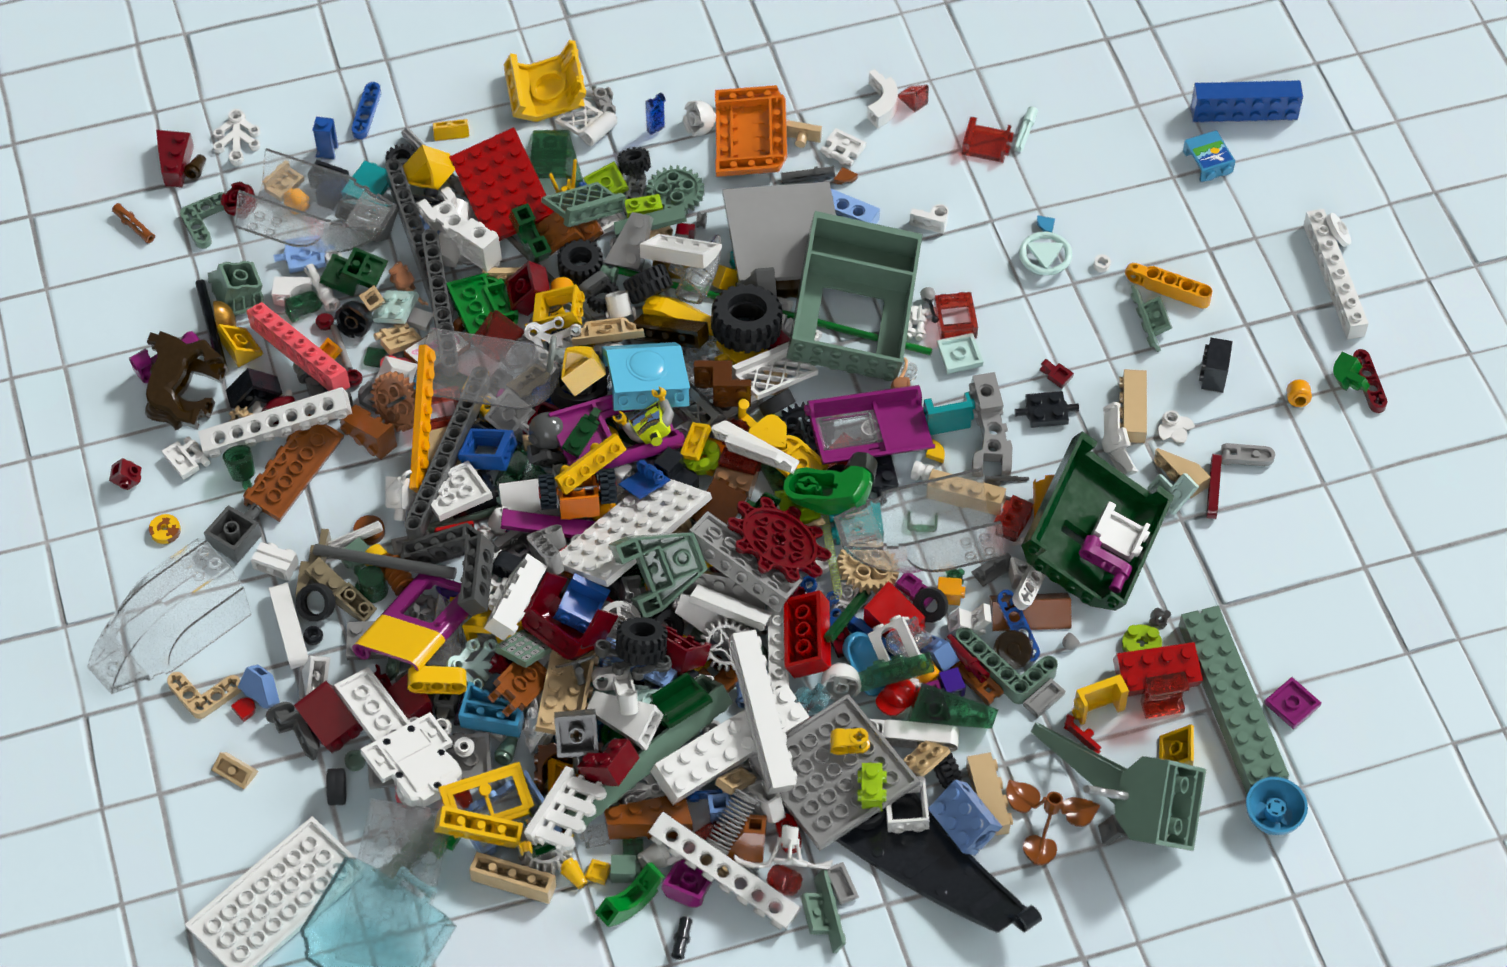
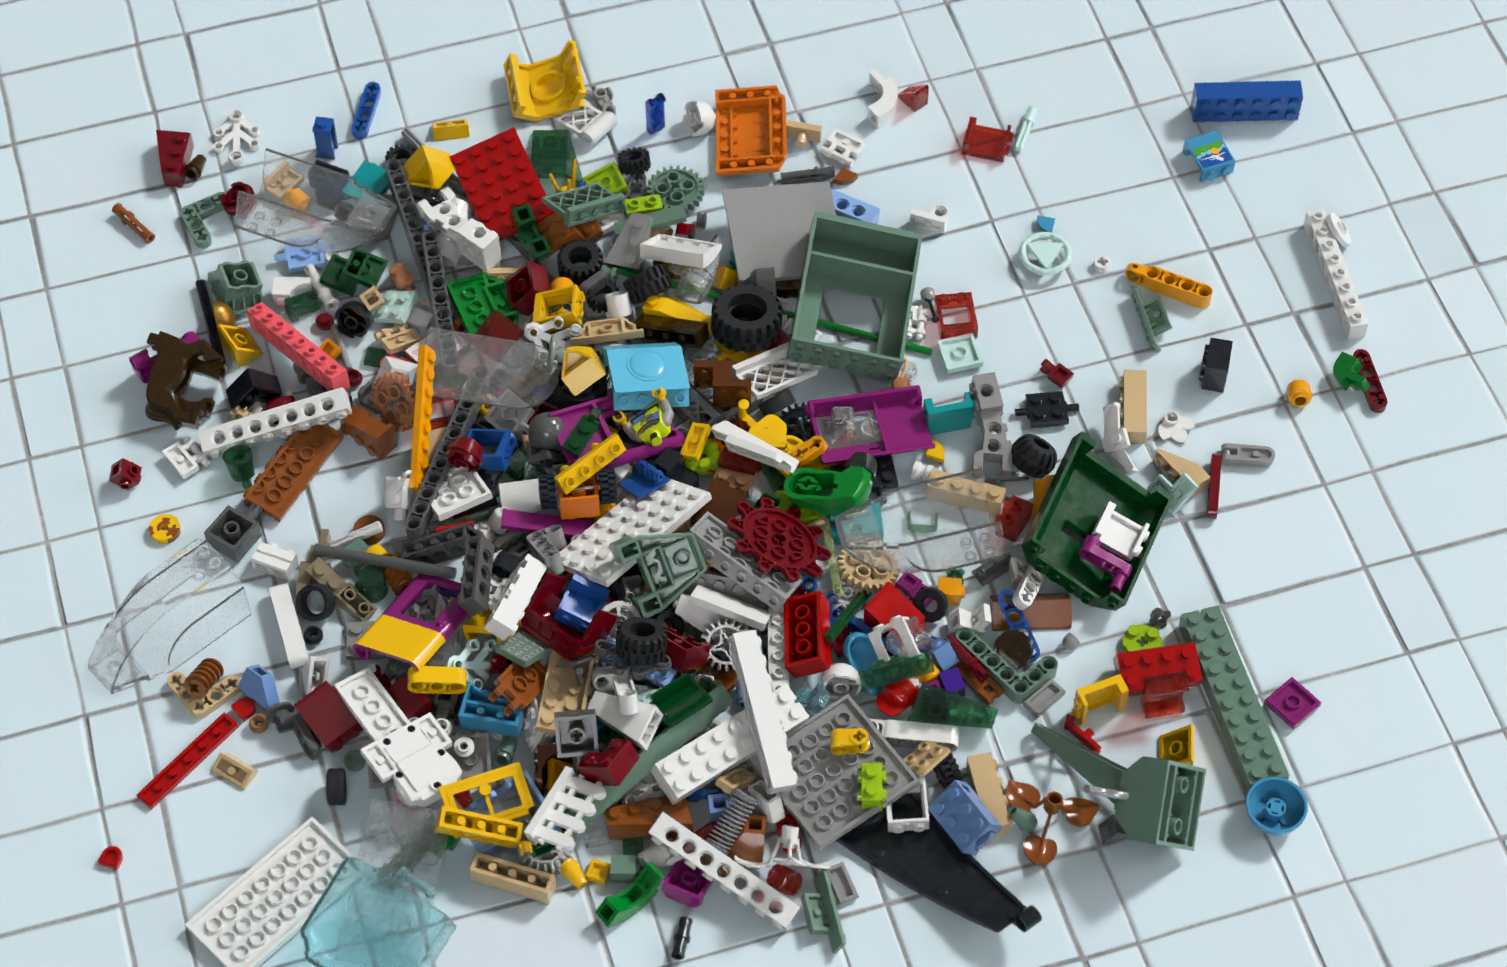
(111, 857): none -> red tile
(187, 761): none -> red tile
(203, 677): none -> dark orange piece
(258, 718): none -> medium nougat plate
(465, 453): none -> dark red cone
(810, 450): none -> light orange beam
(844, 417): none -> clear piece
(1025, 820): none -> sand green cone
(1033, 456): none -> black wheel

